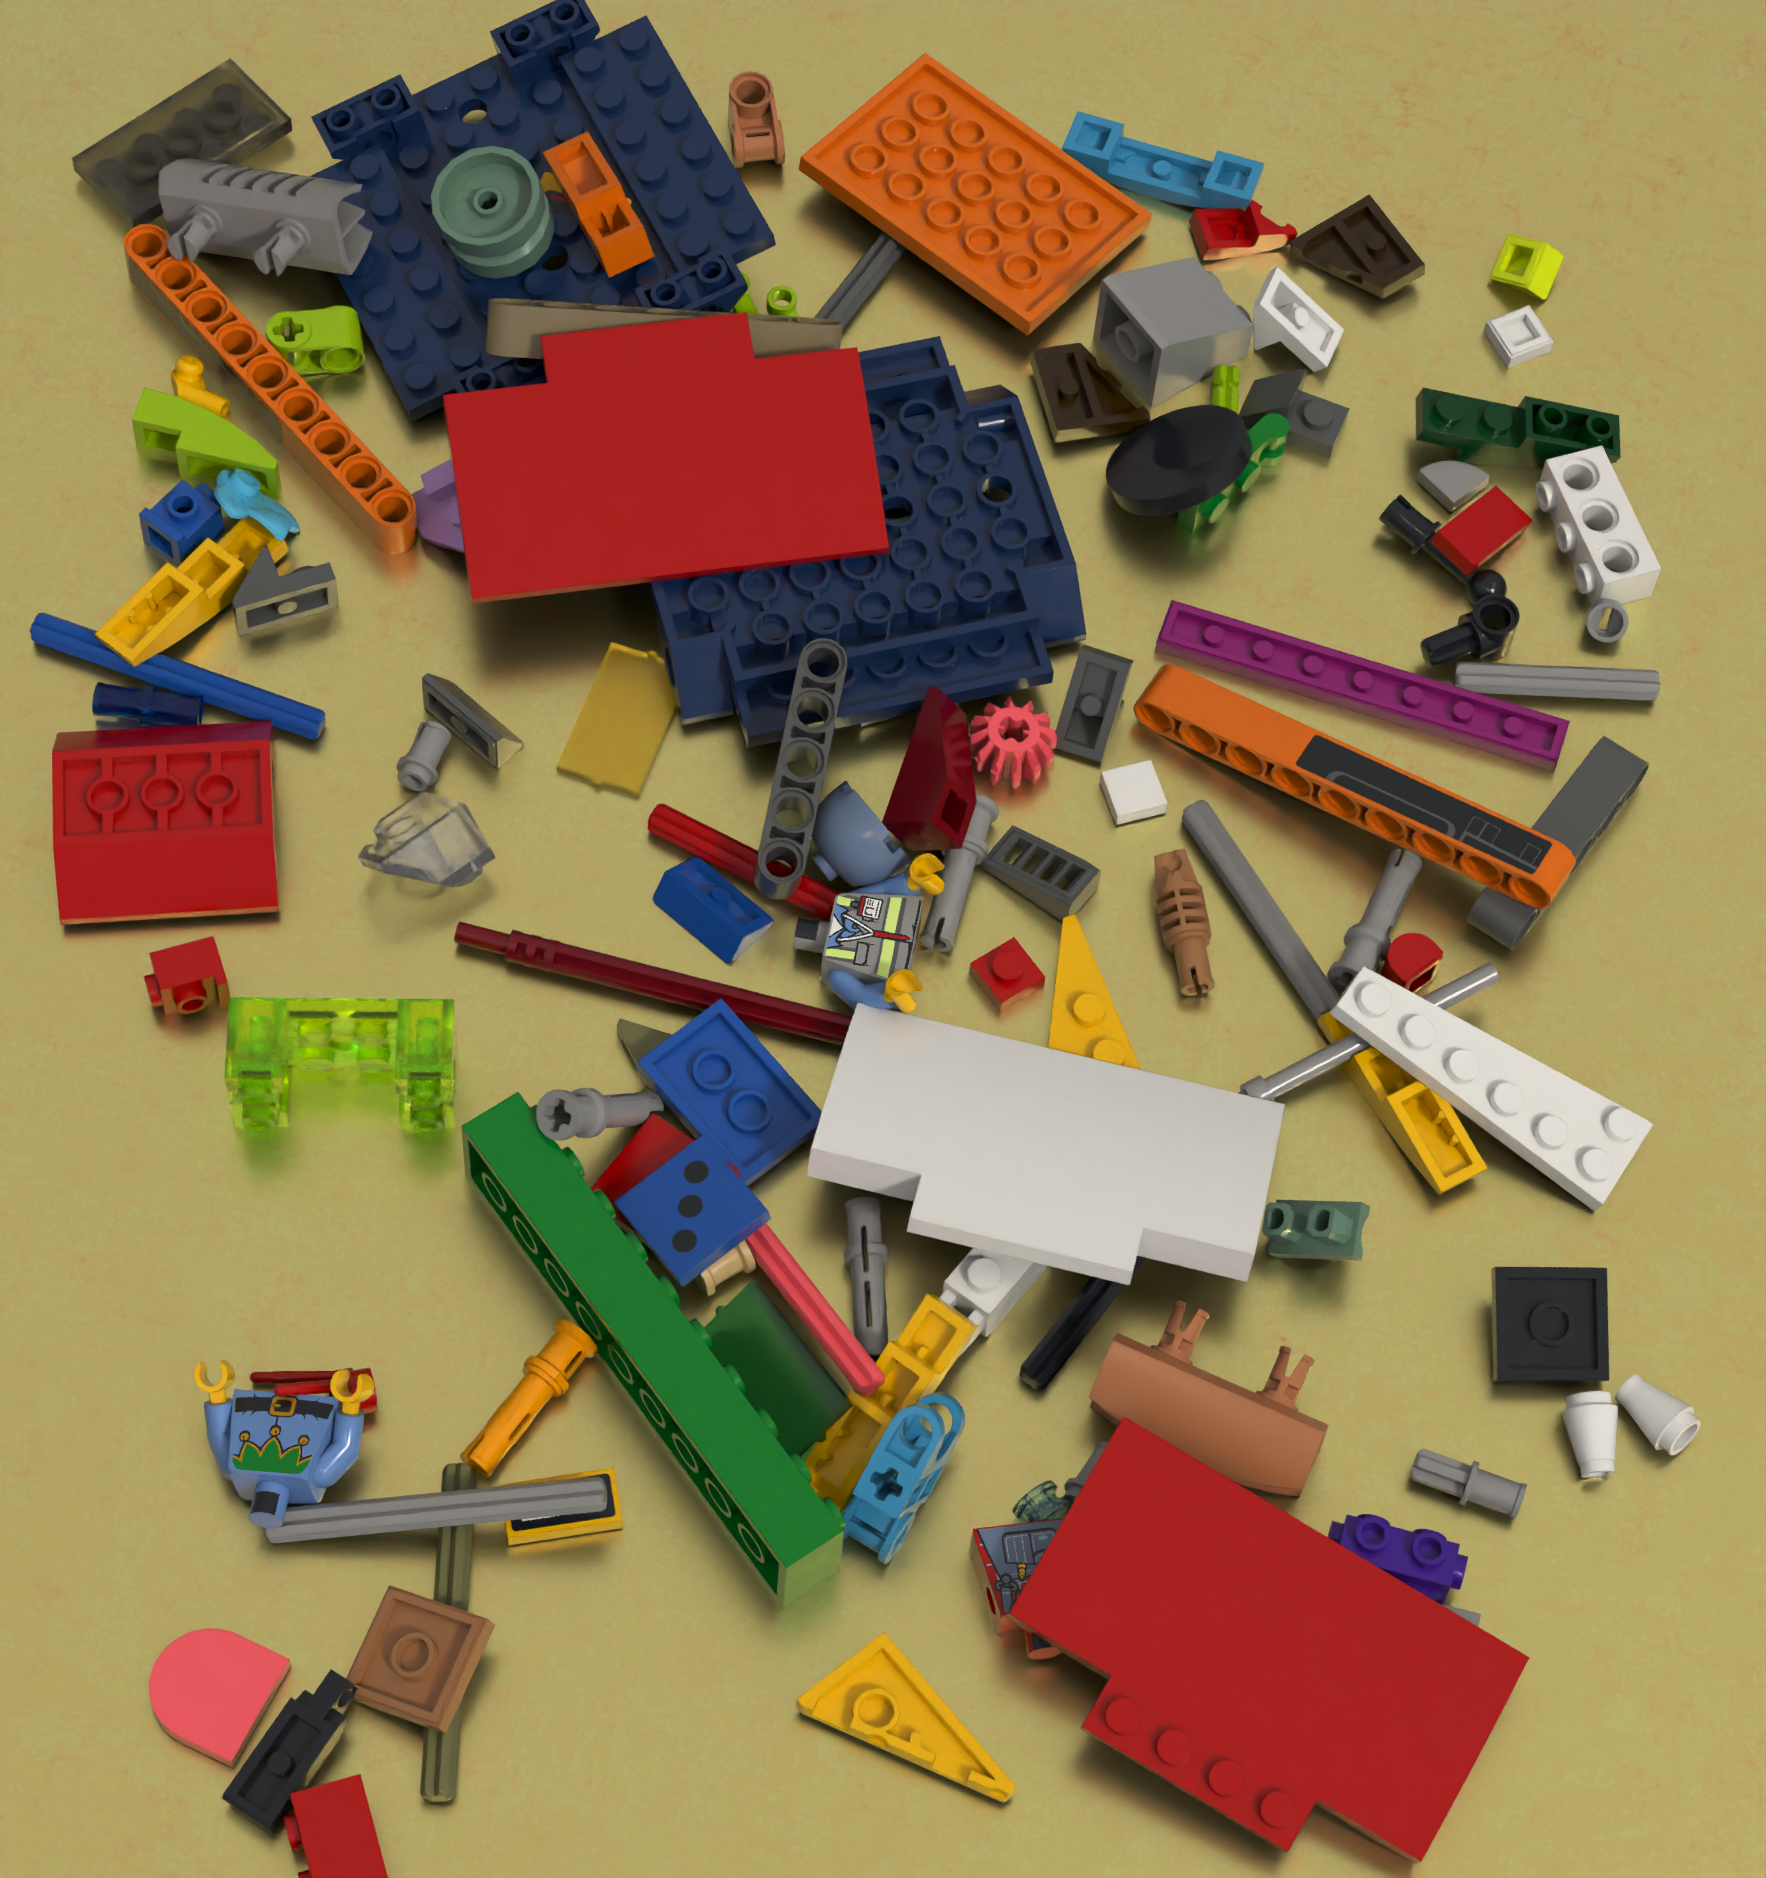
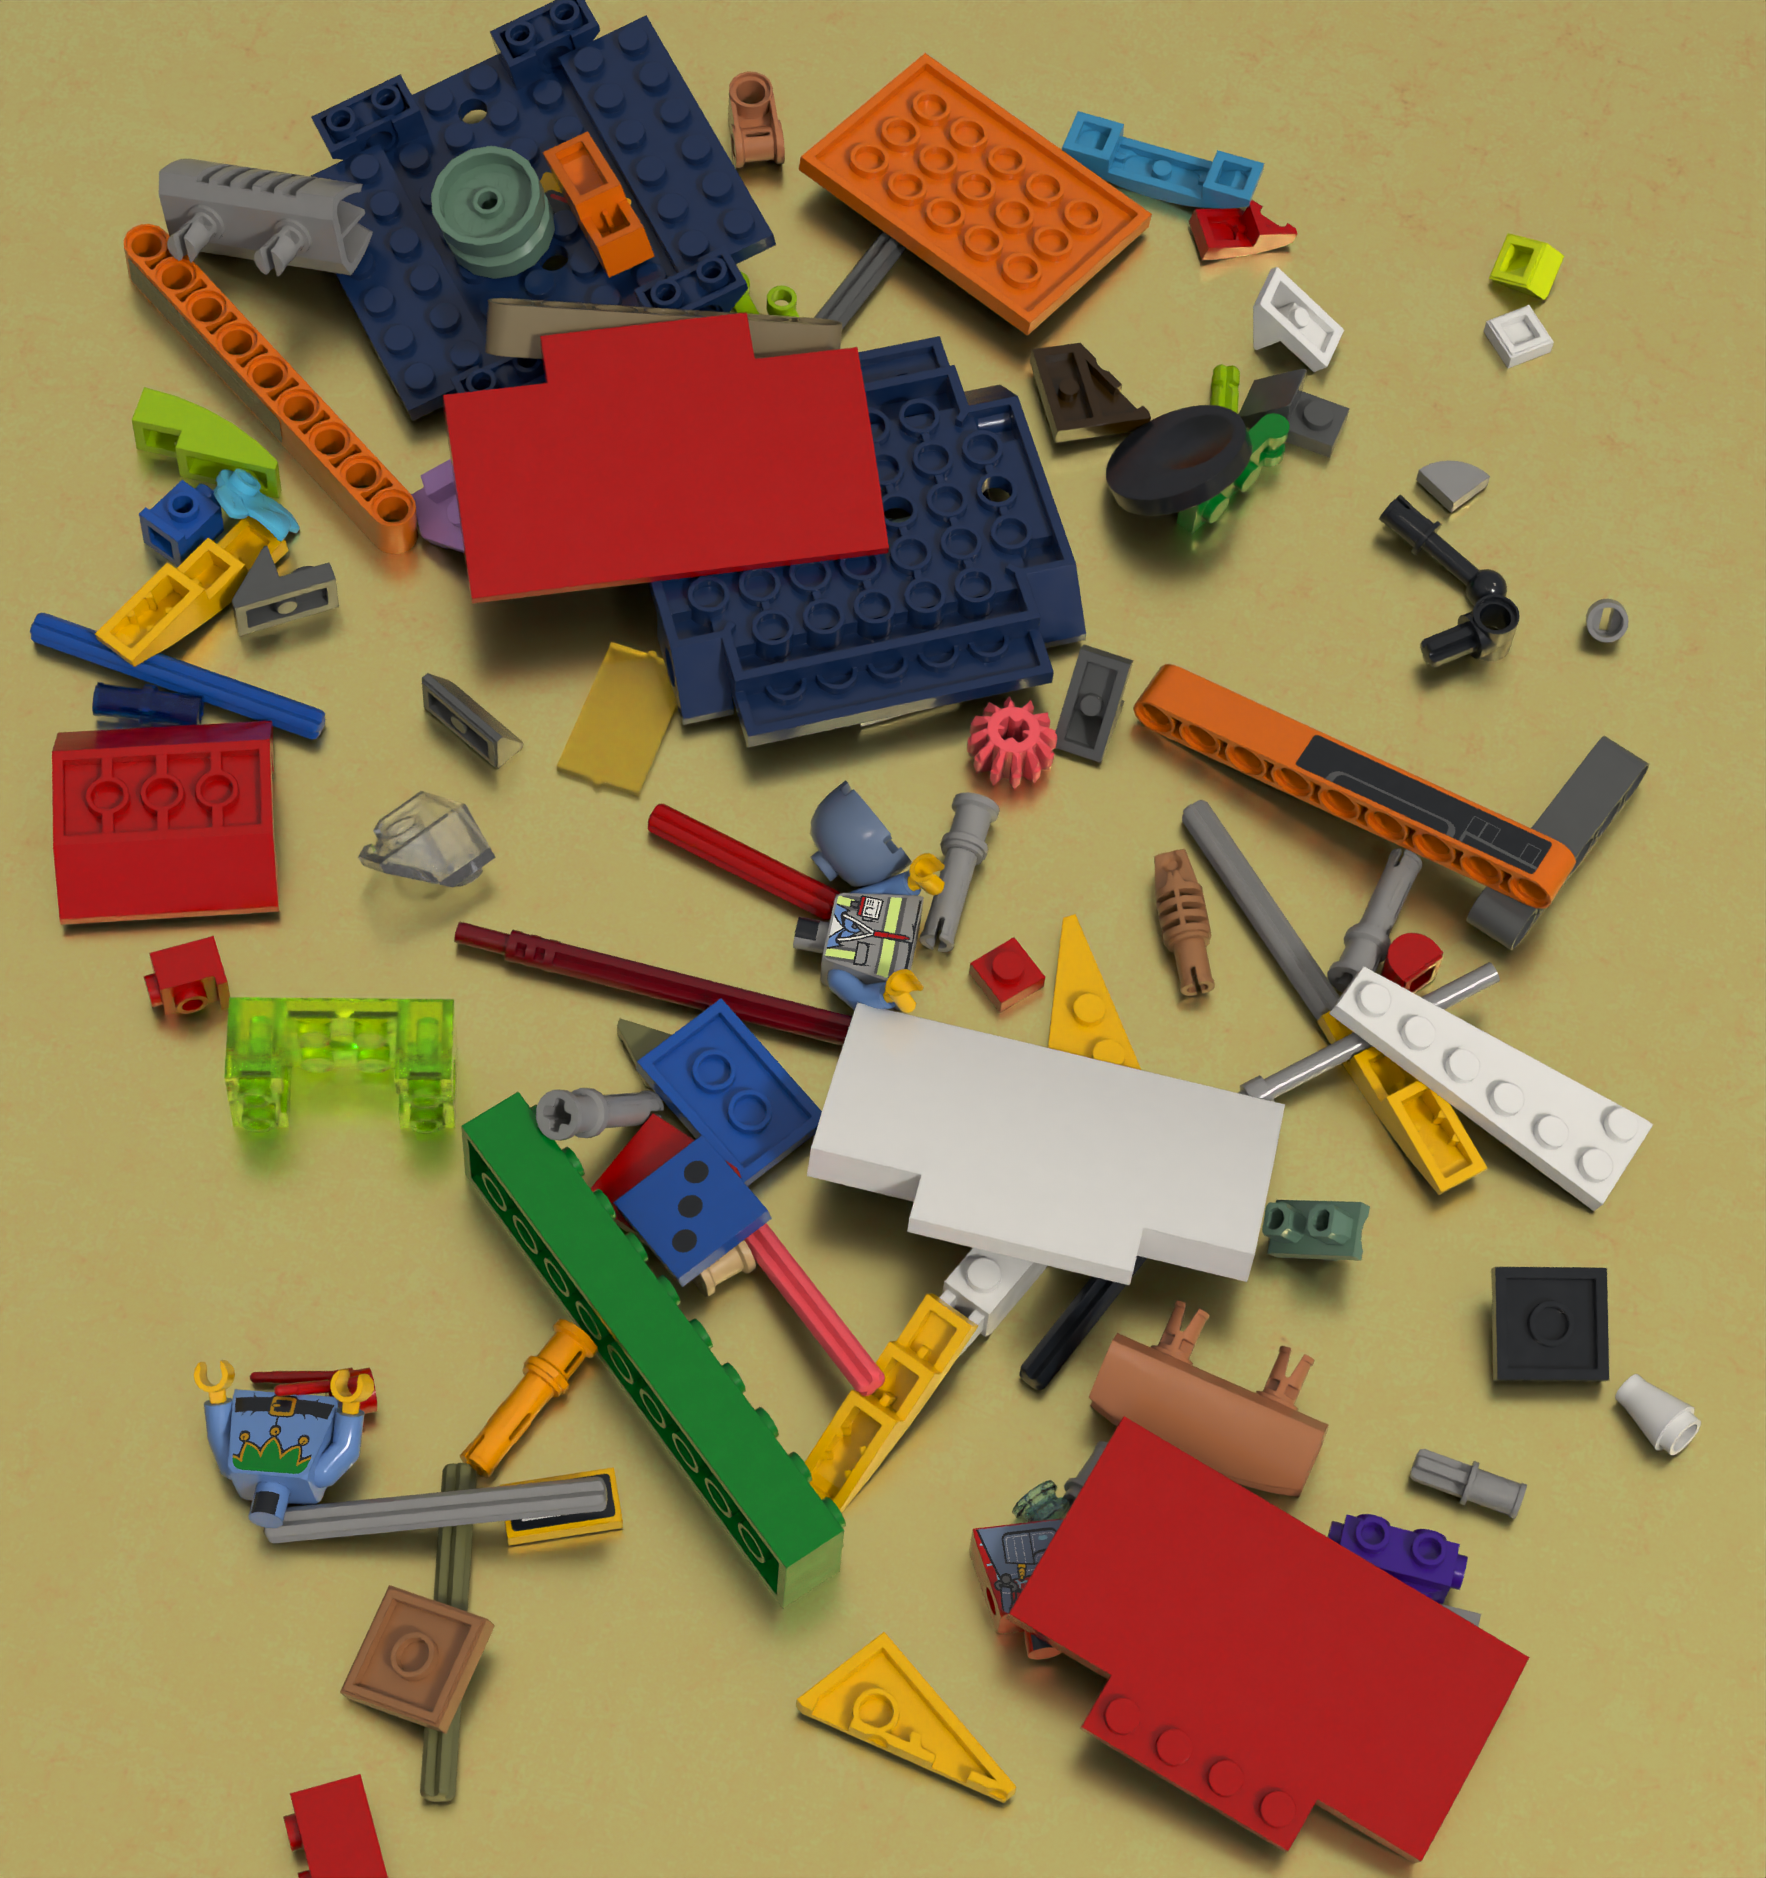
(190, 385): yellow arm -> none
(212, 120): clear smoke plate -> none
(214, 1690): coral tile -> none
(291, 1752): black hinge -> none
(319, 339): lime piece -> none
(418, 767): light grey pin -> none
(711, 908): blue slope -> none
(777, 1368): clear green piece -> none
(808, 745): dark grey beam -> none
(863, 1223): light grey pin -> none
(902, 1474): dark azure piece -> none
(936, 780): dark red slope -> none
(1059, 903): dark grey slope -> none
(1133, 792): white tile -> none
(1169, 327): light grey slope -> none
(1361, 249): dark brown wing -> none
(1362, 686): magenta tile -> none
(1481, 530): red tile -> none
(1512, 435): dark green slope -> none
(1557, 681): light grey axle -> none
(1592, 1431): white cone -> none
(1605, 507): white brick -> none

